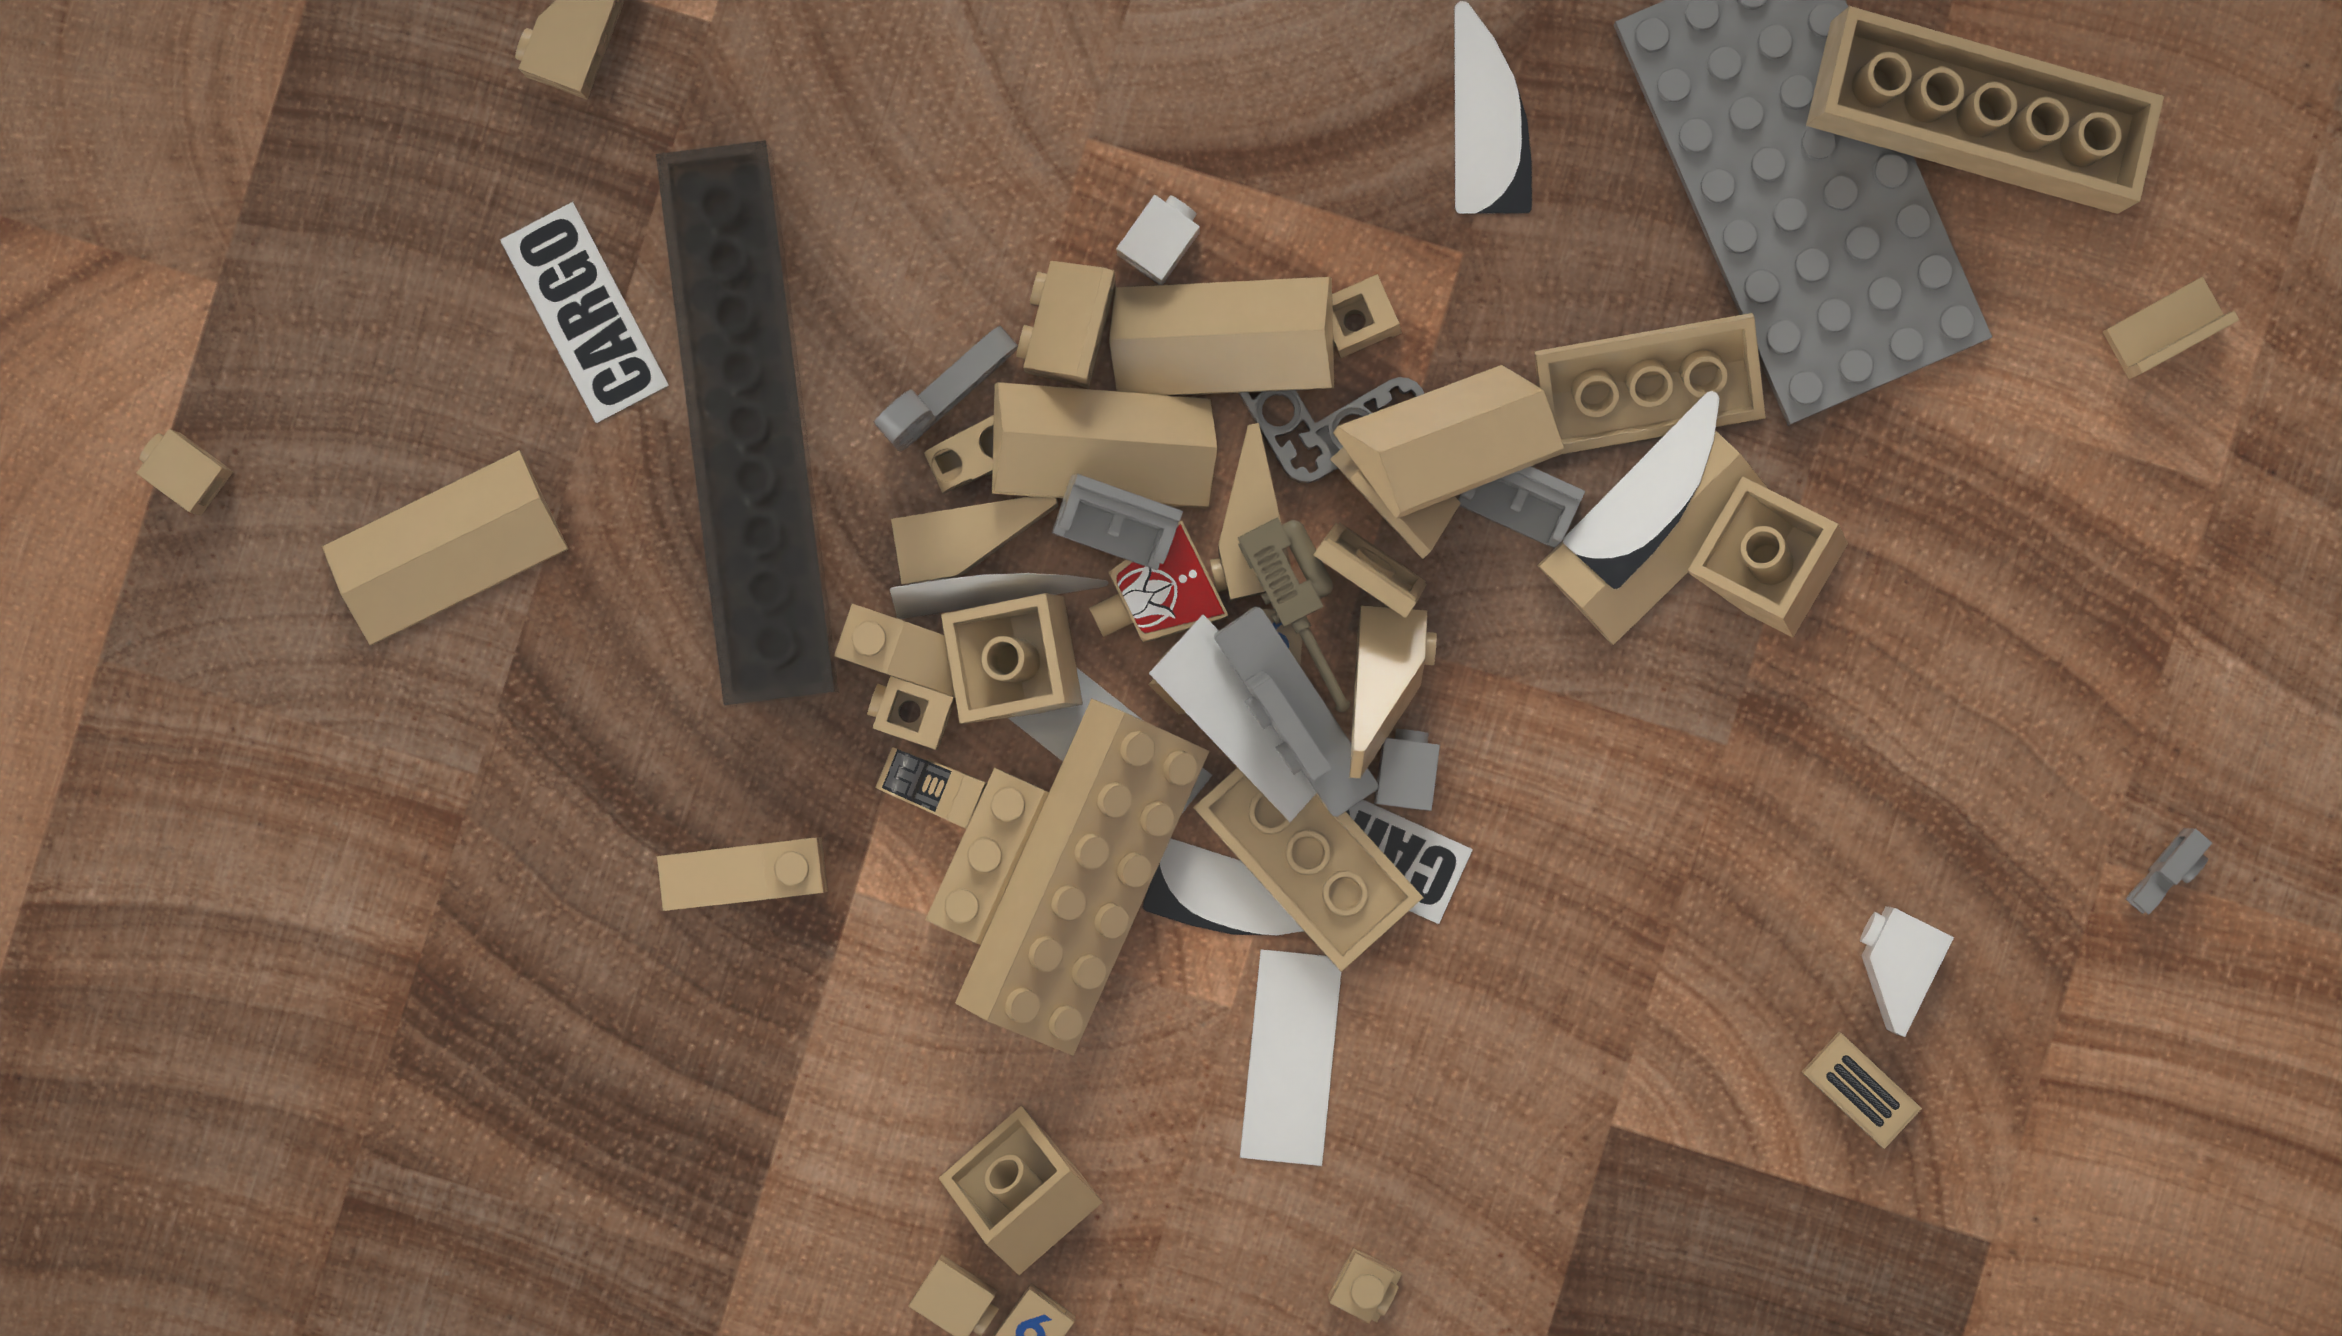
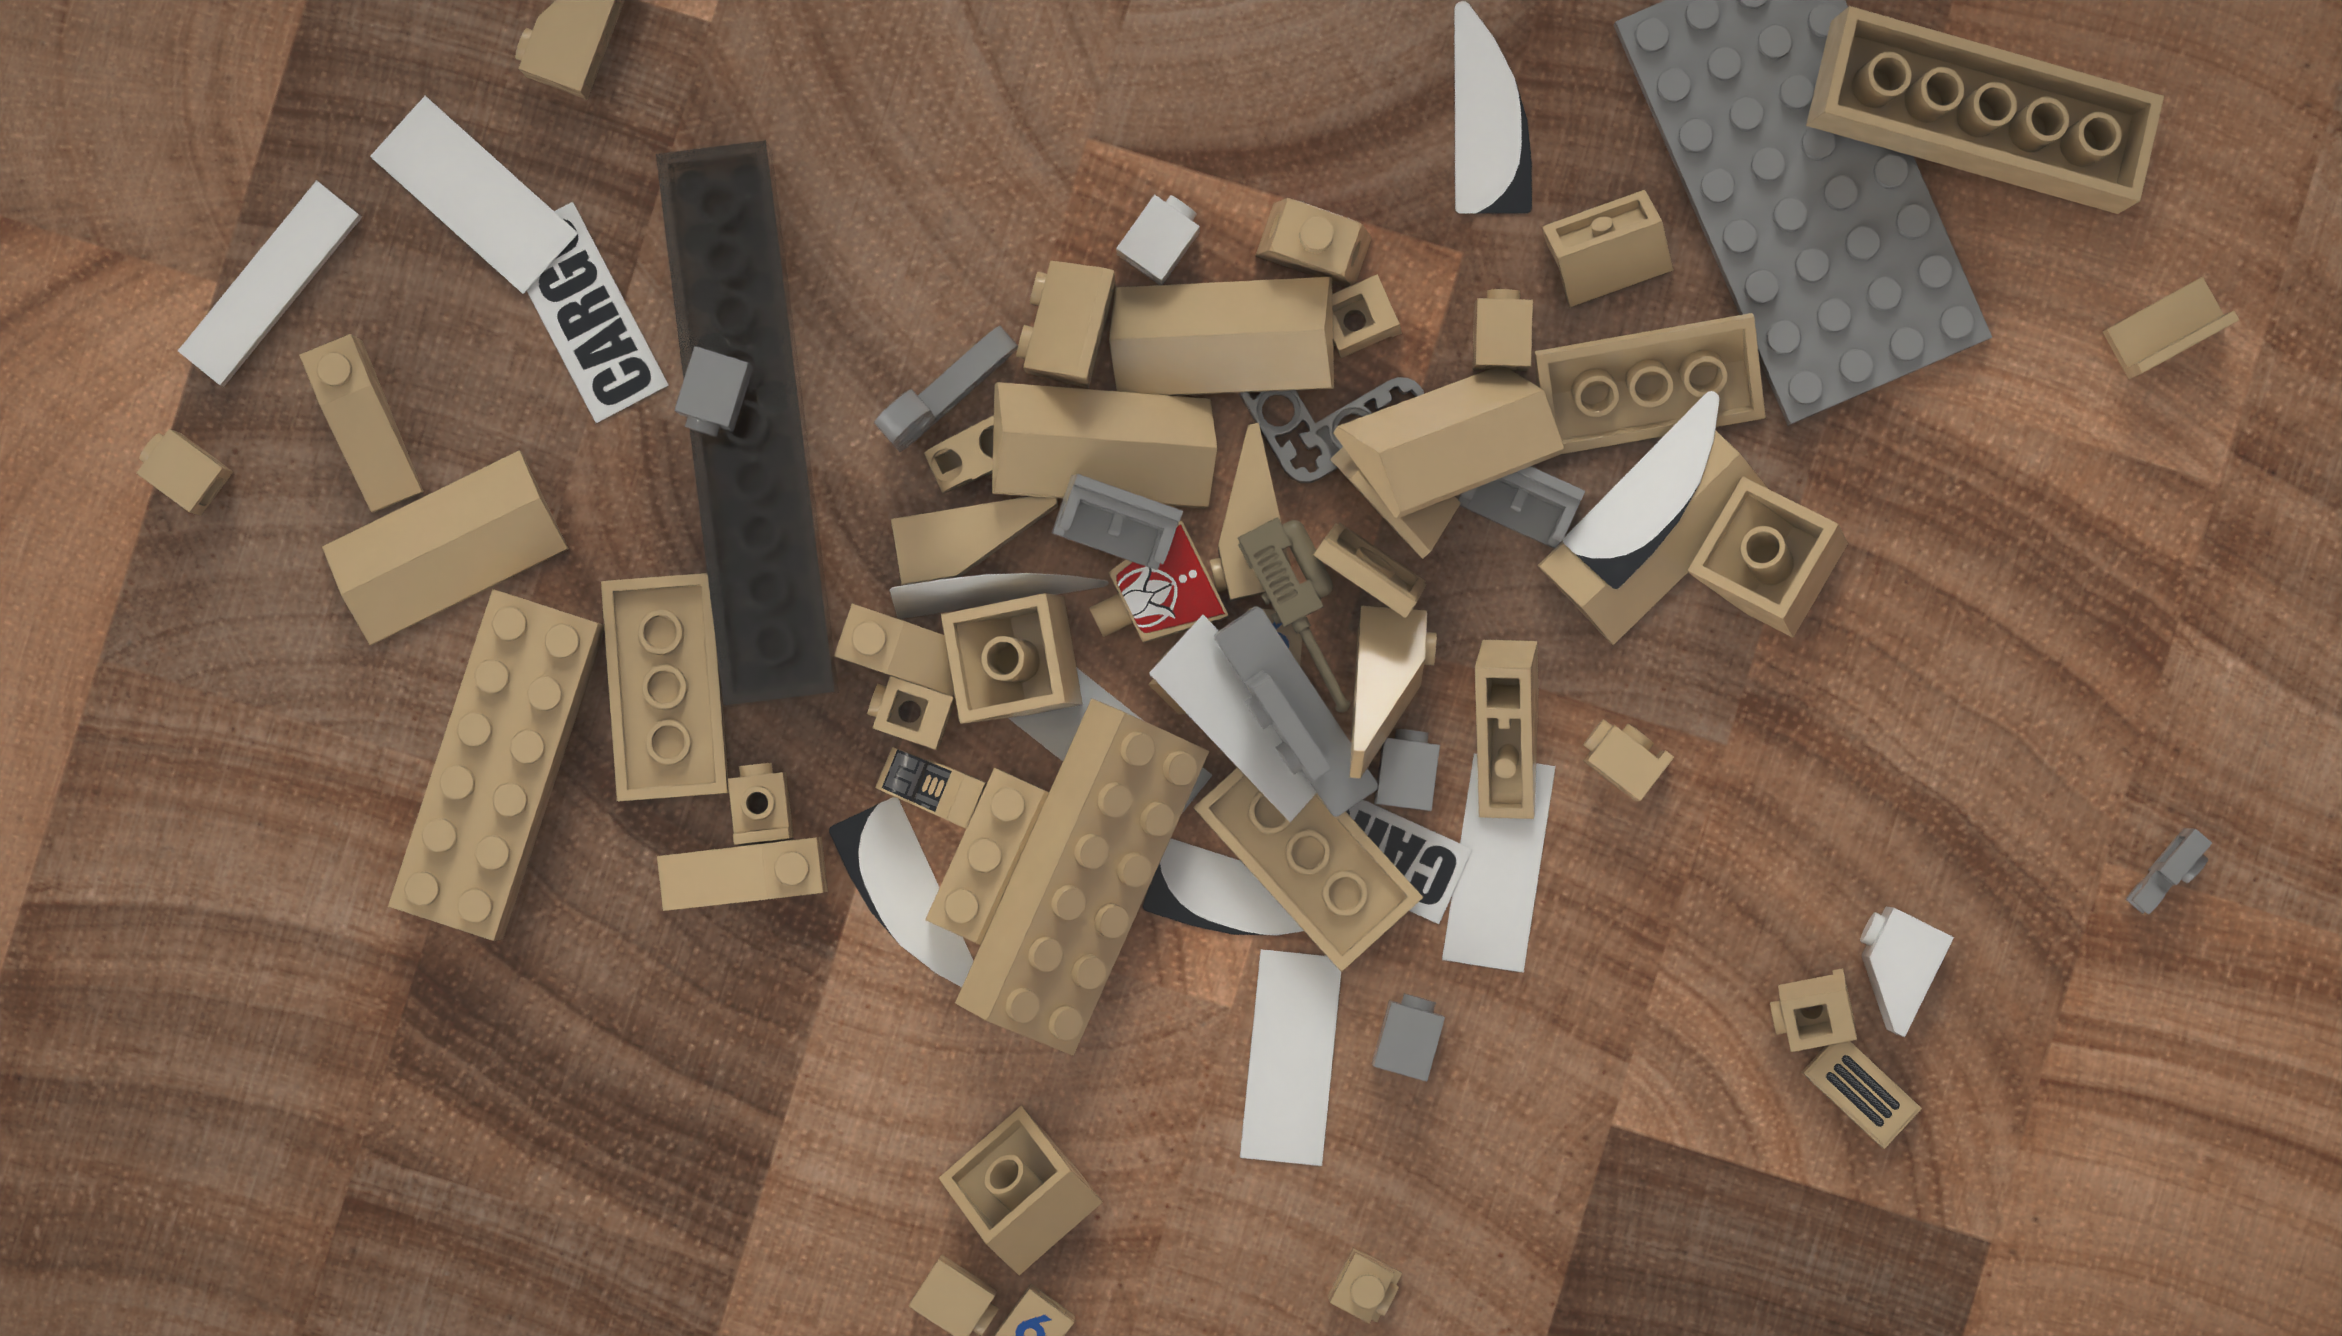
(269, 284): none -> white tile
(361, 421): none -> tan slope
(474, 194): none -> white sticker
(497, 766): none -> tan brick
(664, 688): none -> tan plate
(713, 391): none -> light grey brick
(776, 820): none -> tan brick
(899, 885): none -> white sticker
(1314, 241): none -> tan torso
(1408, 1037): none -> light grey brick
(1499, 882): none -> white sticker
(1502, 331): none -> tan brick
(1507, 728): none -> tan slope
(1608, 247): none -> tan panel
(1625, 758): none -> tan brick
(1824, 1026): none -> tan brick

